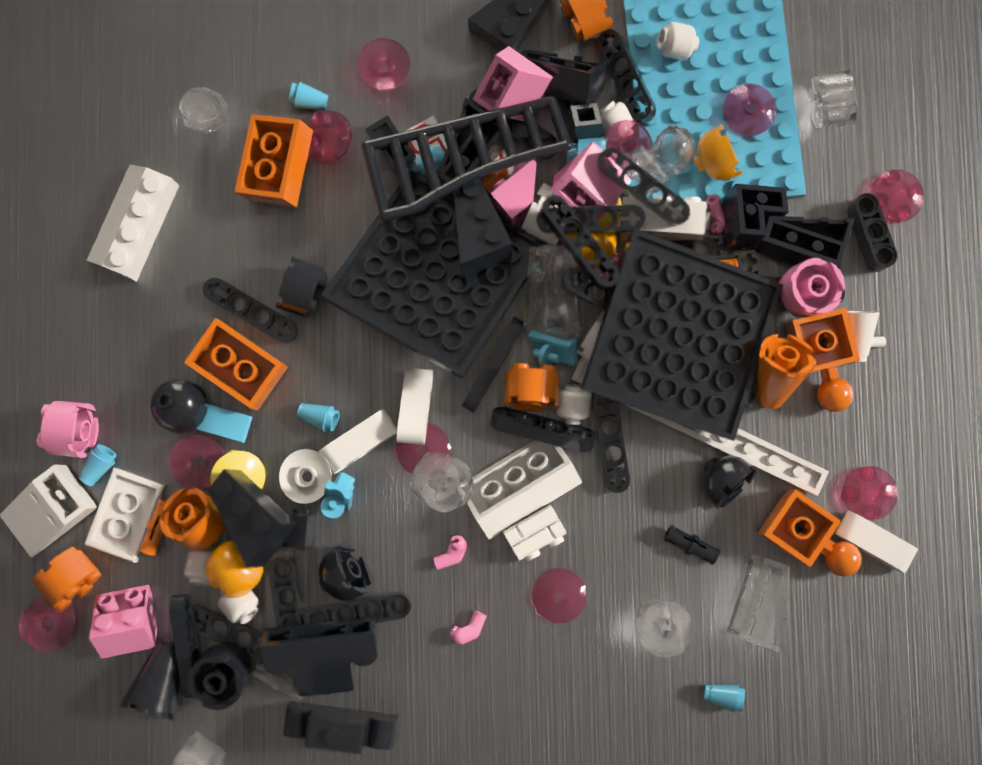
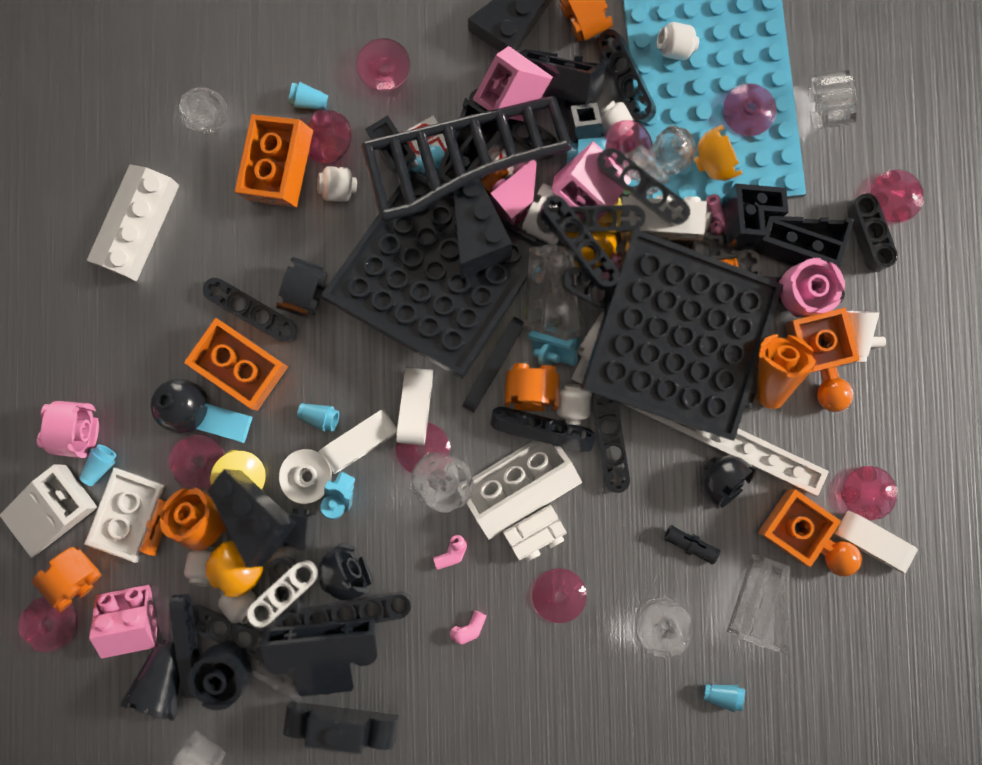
(273, 602): none -> white beam
(336, 184): none -> white head

